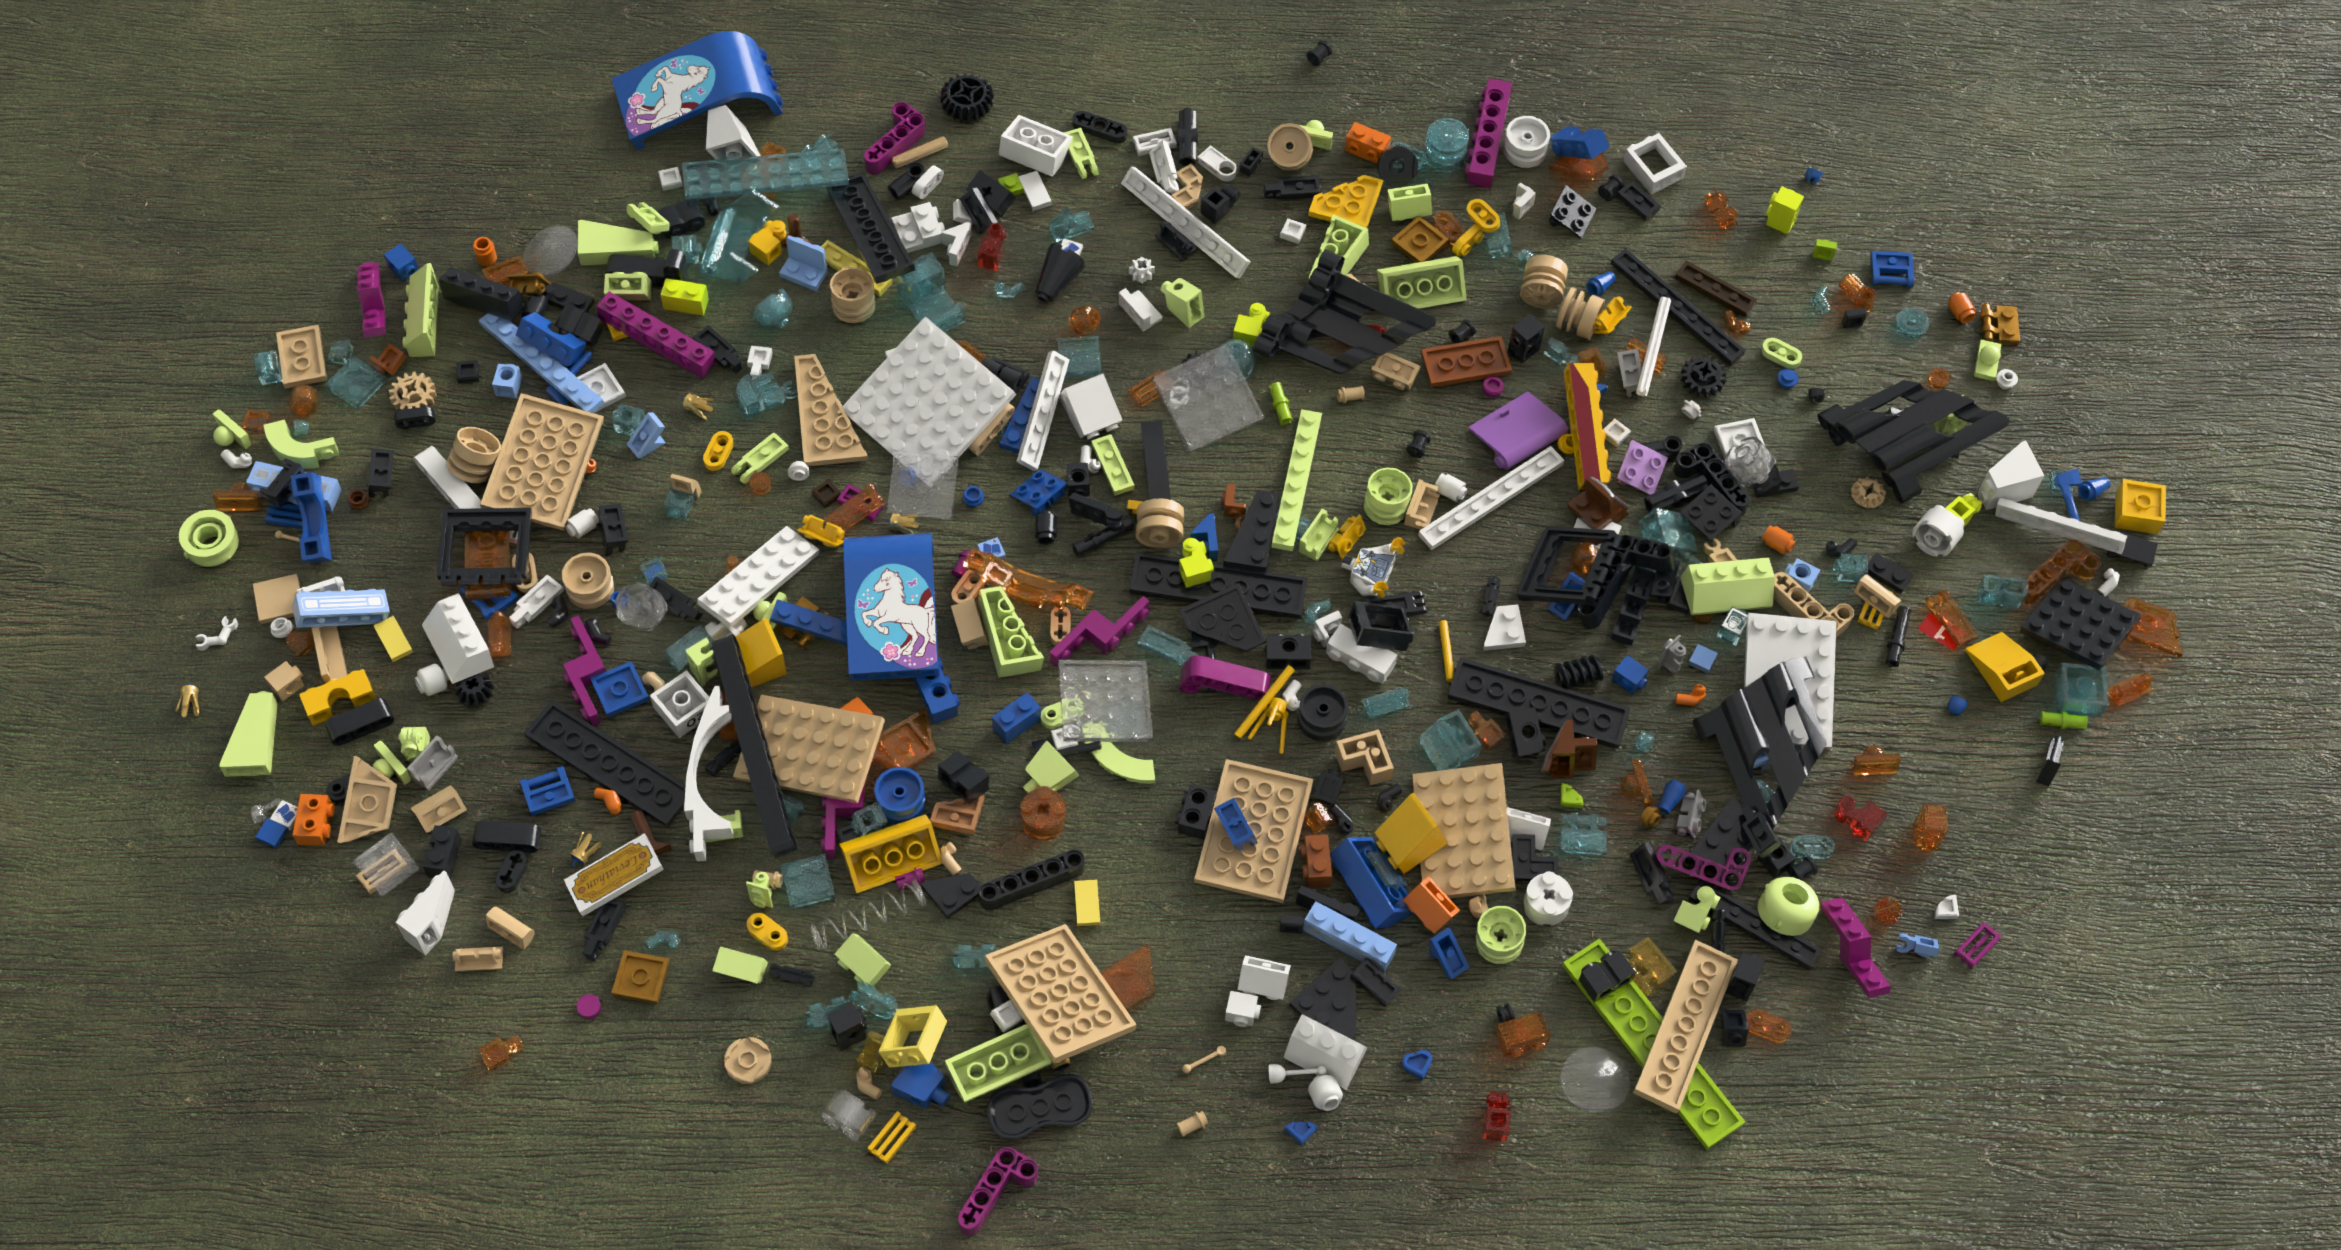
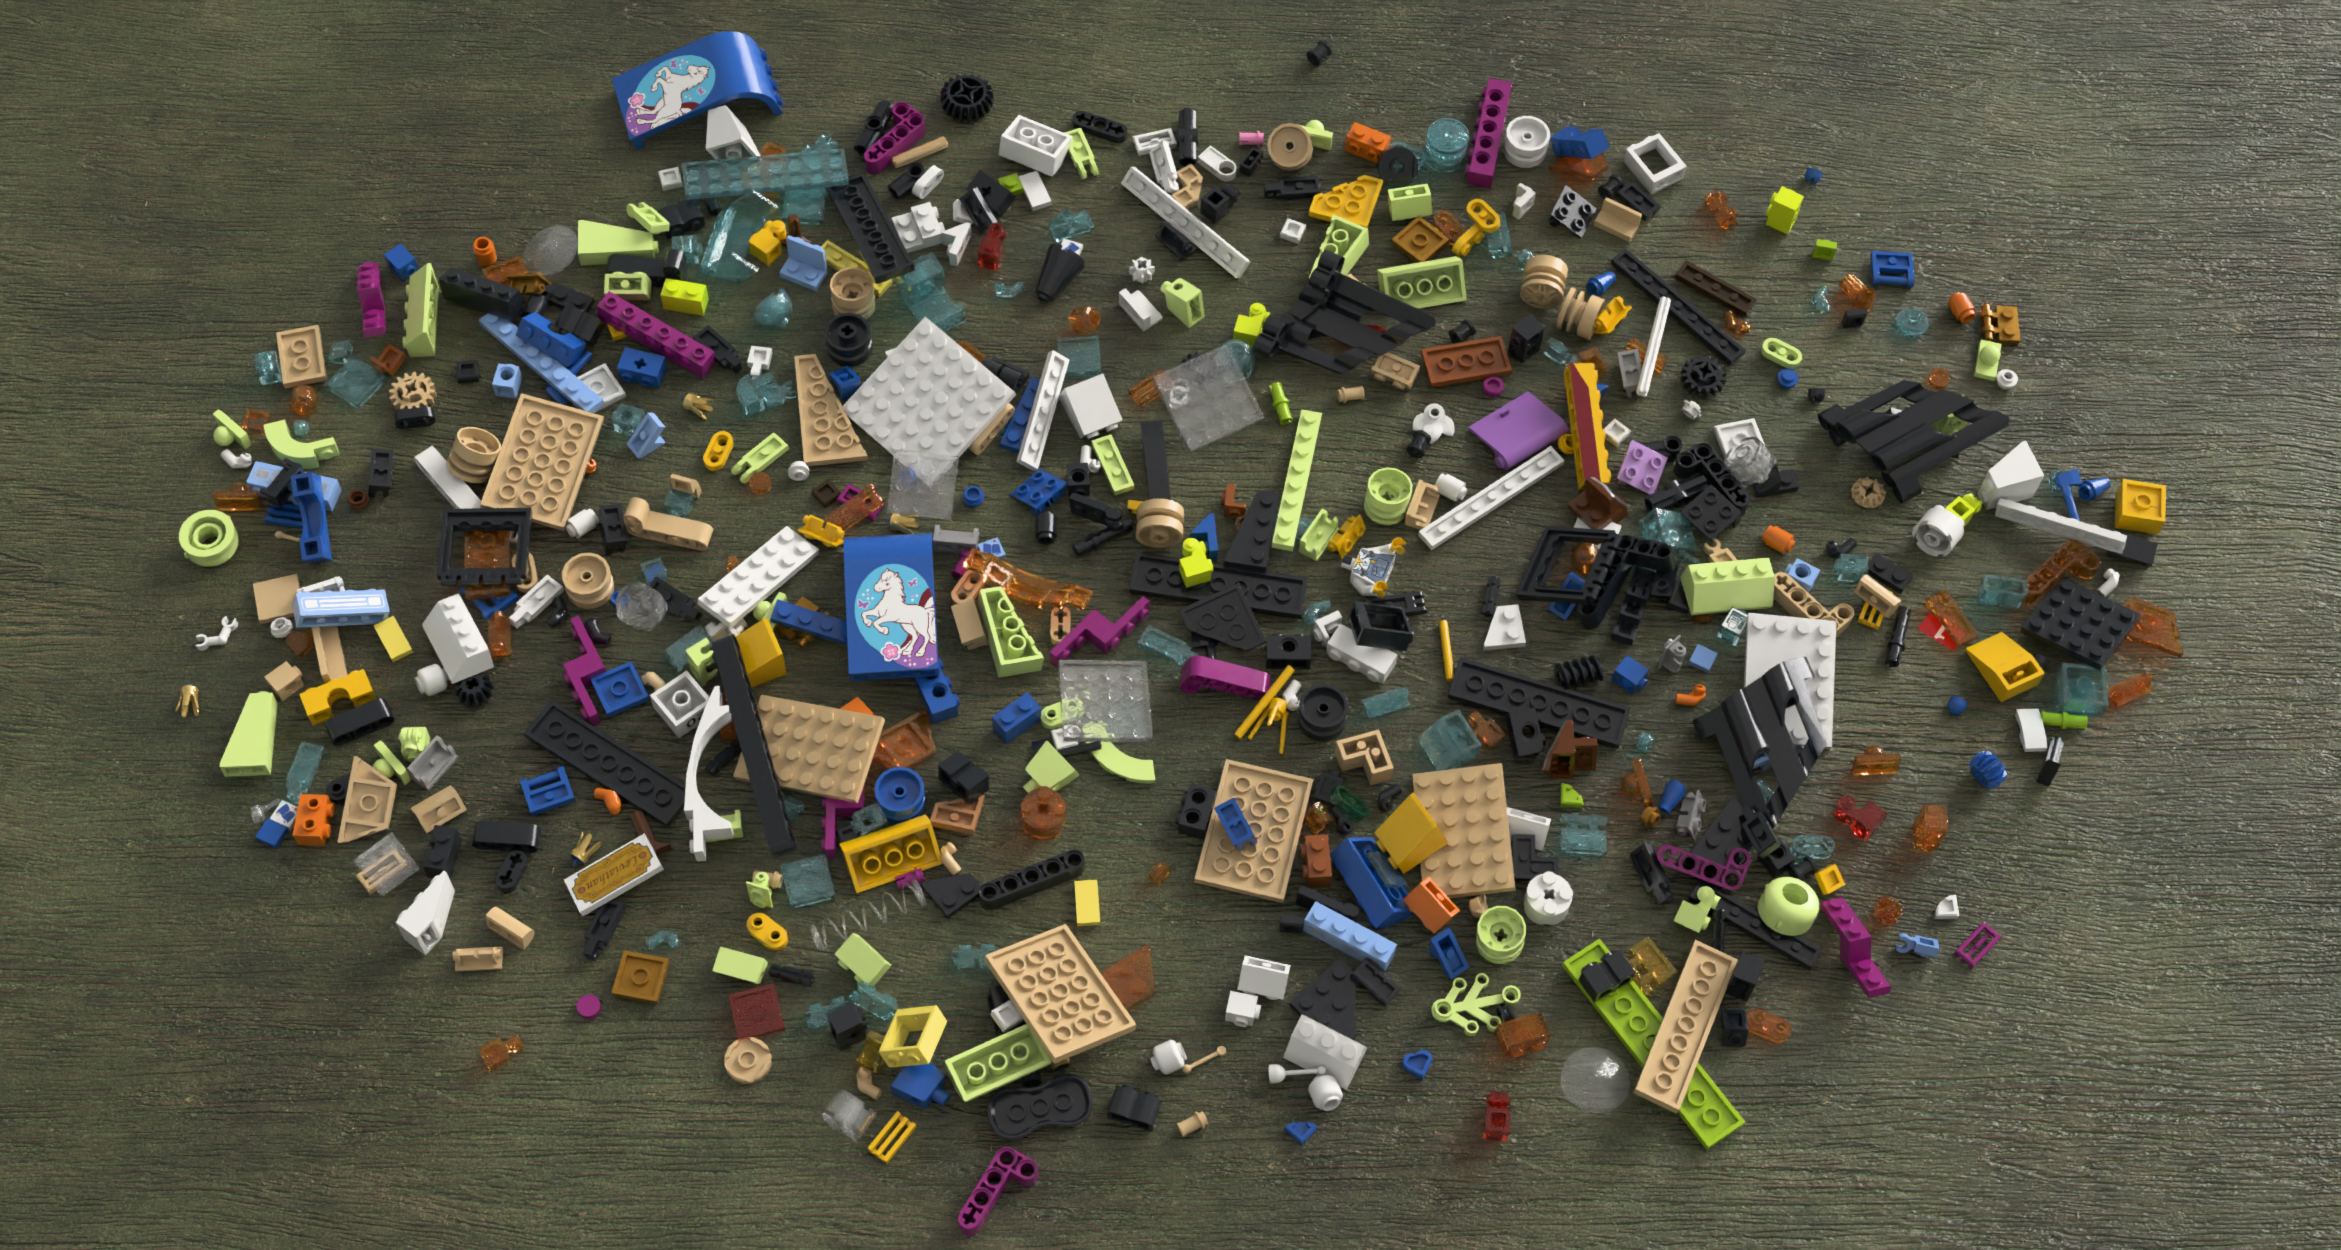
(303, 770): none -> clear light blue hinge
(642, 367): none -> blue brick
(664, 527): none -> tan beam
(756, 1012): none -> clear red plate
(806, 204): none -> clear light blue plate
(846, 381): none -> blue slope
(848, 339): none -> black wheel
(874, 127): none -> black piece
(954, 541): none -> light grey hinge
(1134, 1107): none -> black brick
(1159, 873): none -> clear orange tile
(1168, 1057): none -> white head
(1252, 138): none -> bright pink pin
(1349, 803): none -> clear green plate
(1434, 424): none -> white plate
(1472, 1005): none -> yellowish green plant
(1618, 220): none -> tan panel
(1829, 879): none -> yellow plate
(1987, 769): none -> blue gear
(2032, 730): none -> white slope

